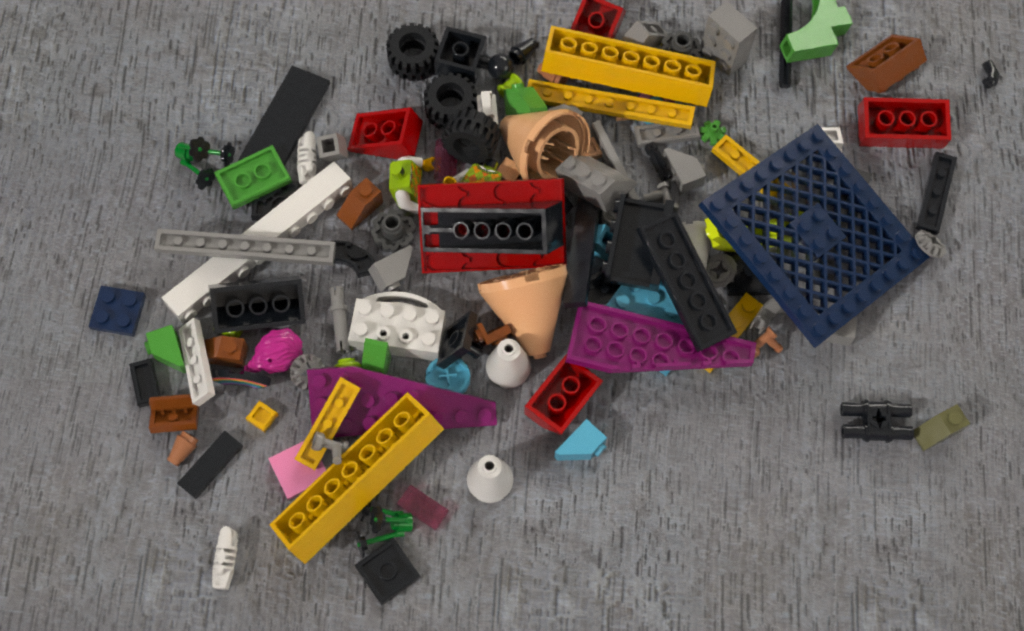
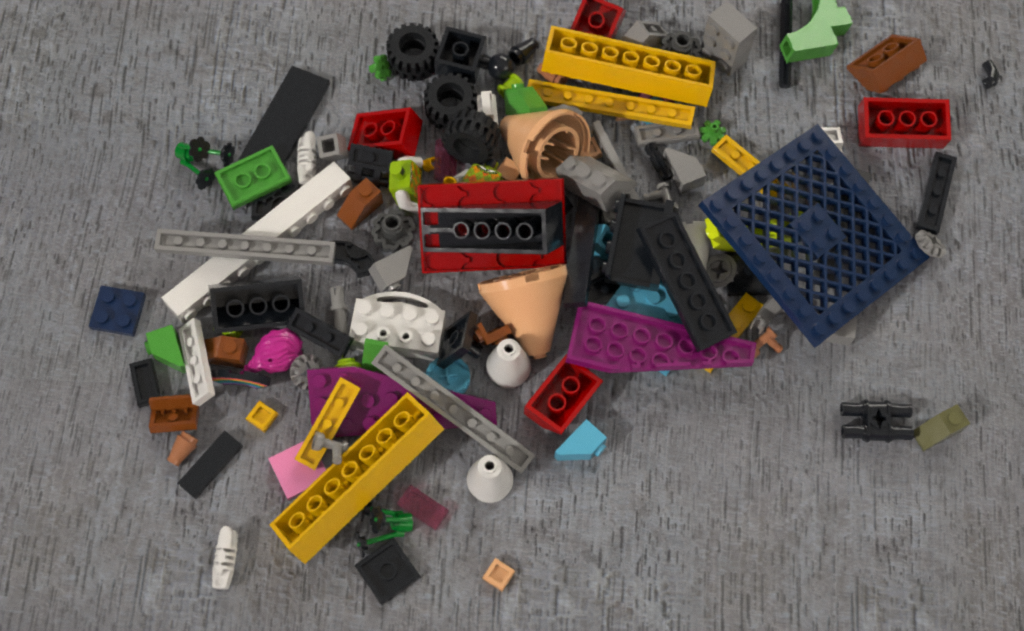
(320, 332): none -> black tile
(369, 158): none -> black plate
(380, 67): none -> bright green plant
(453, 408): none -> light grey plate
(498, 574): none -> light nougat tile

